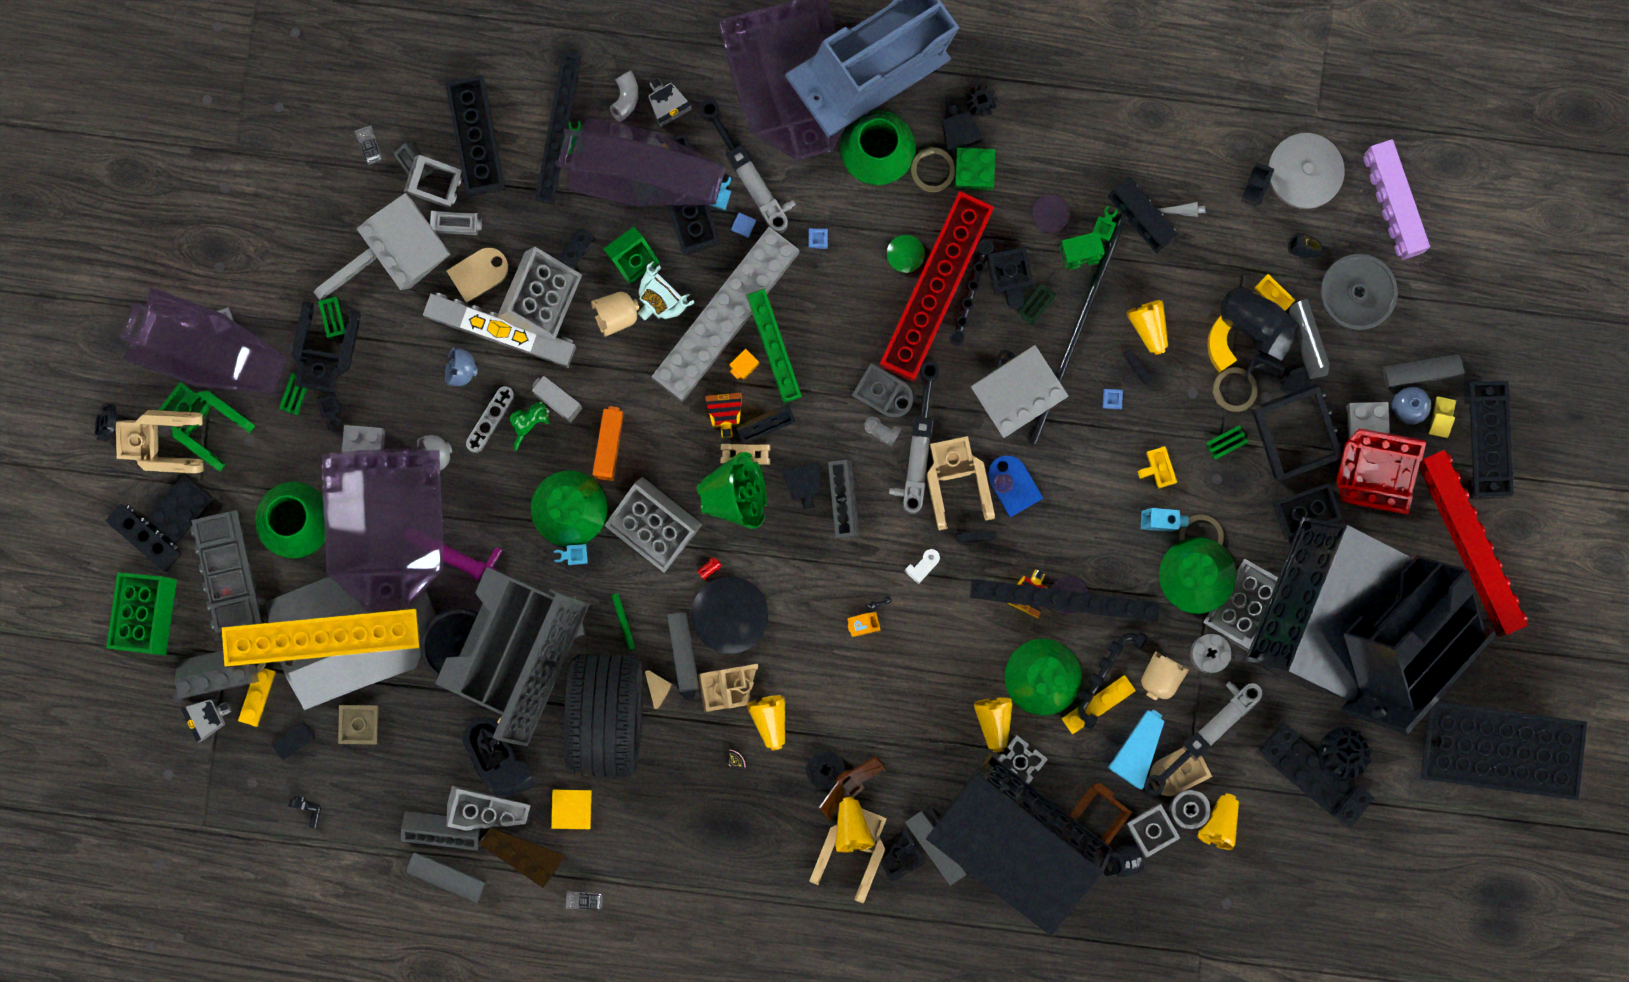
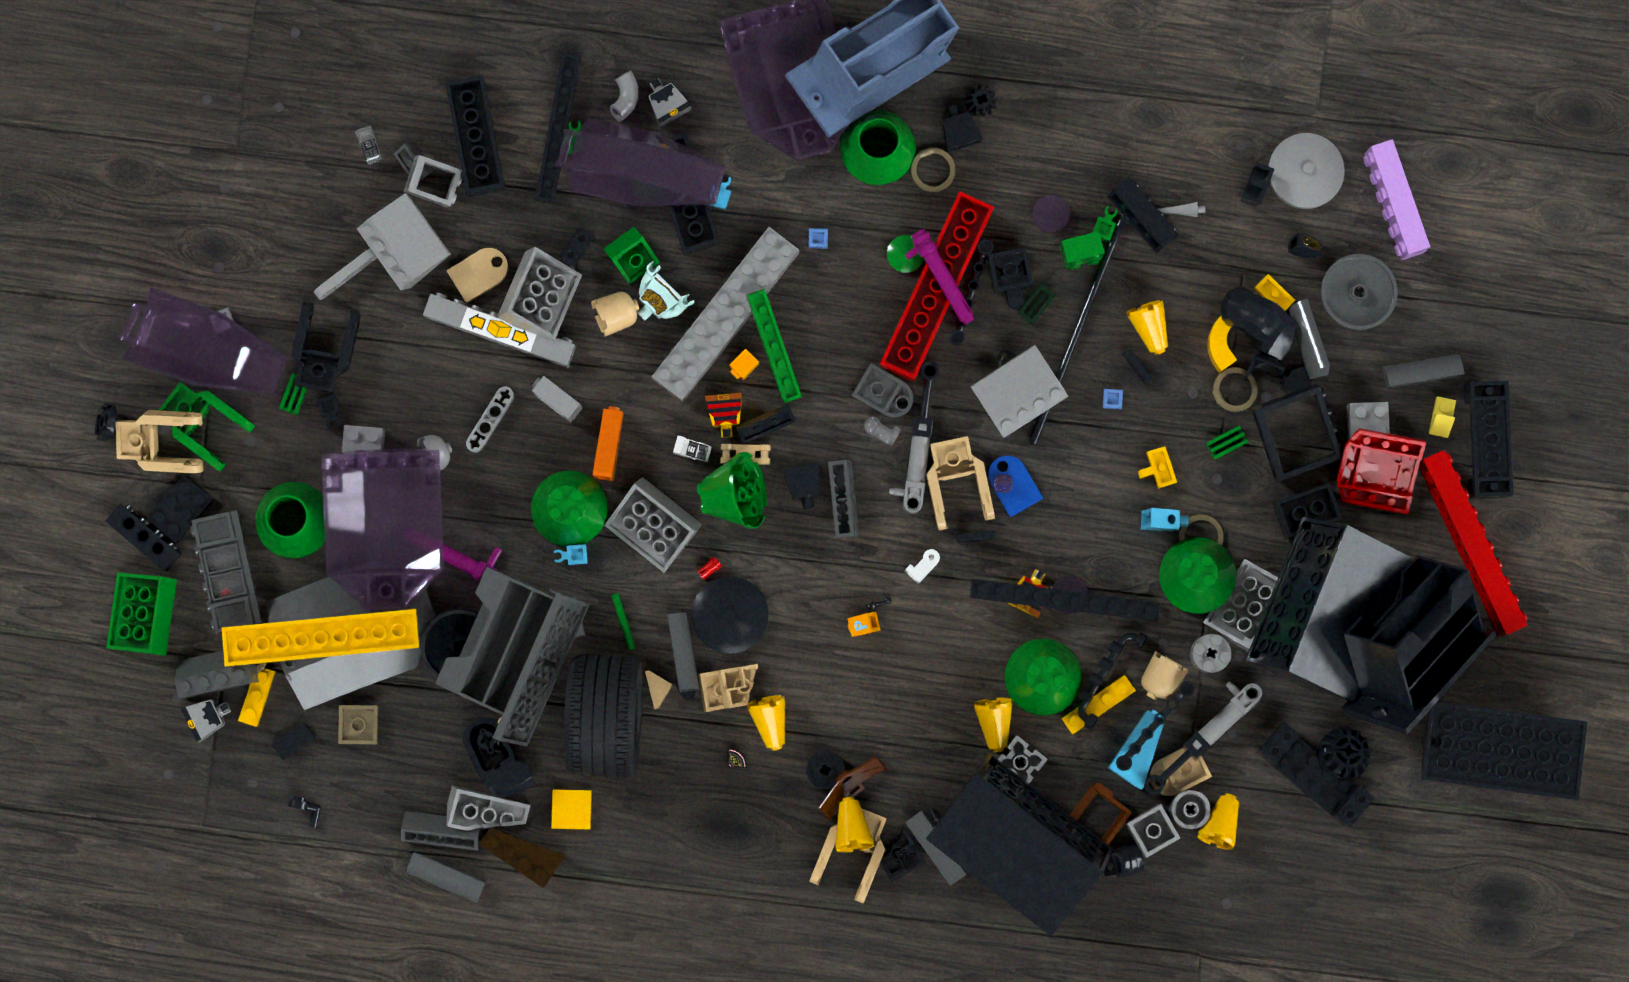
(336, 333): green tile -> none
(455, 223): light grey window -> none
(460, 368): sand blue cylinder -> none
(524, 421): green animal -> none
(584, 900): leg -> none
(692, 449): none -> leg
(743, 225): medium blue tile -> none
(749, 175): light grey piece -> none
(928, 251): none -> magenta cylinder
(975, 169): green brick -> none
(1185, 690): none -> black bar
(1411, 405): sand blue cylinder -> none

